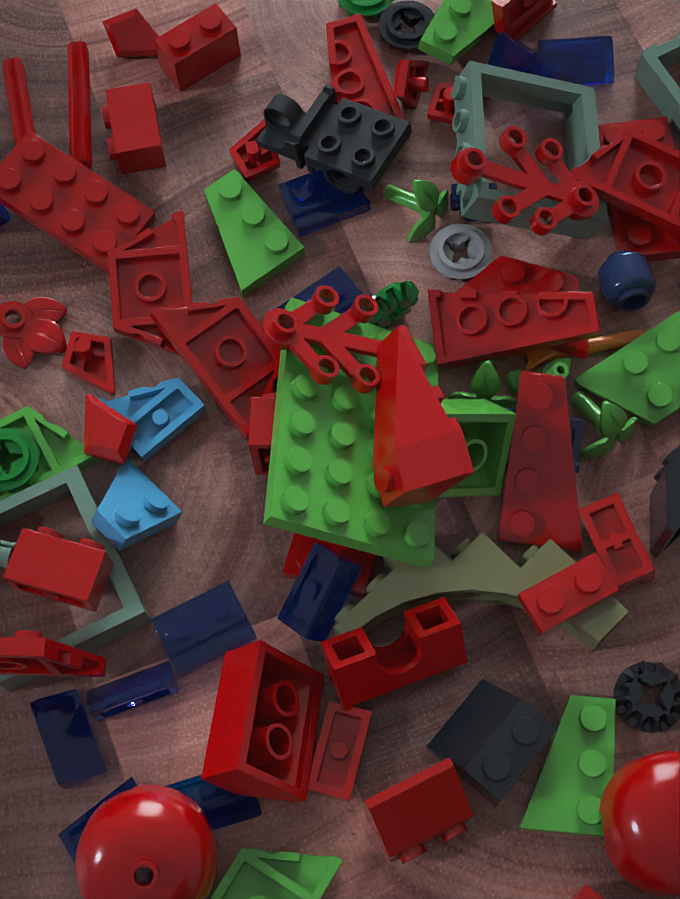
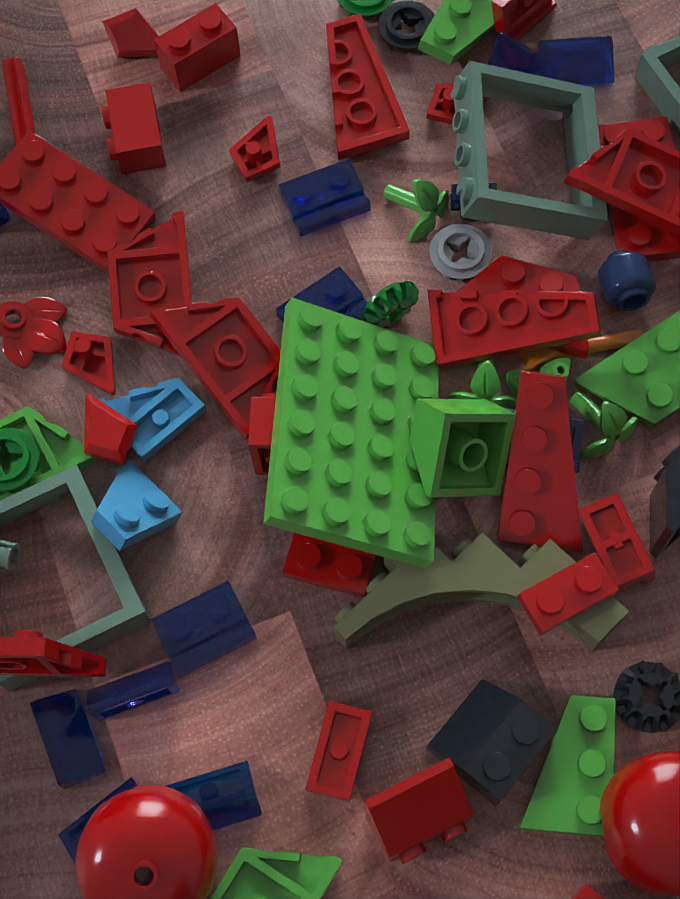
(59, 568): red brick -> none
(79, 103): red axle -> none
(251, 232): bright green wing -> none
(263, 724): red slope -> none
(289, 330): red plant -> none
(319, 593): clear blue slope -> none
(341, 139): black plate -> none
(410, 81): red piece -> none
(415, 443): red wedge -> none
(427, 647): red arch -> none
(576, 198): red plant -> none

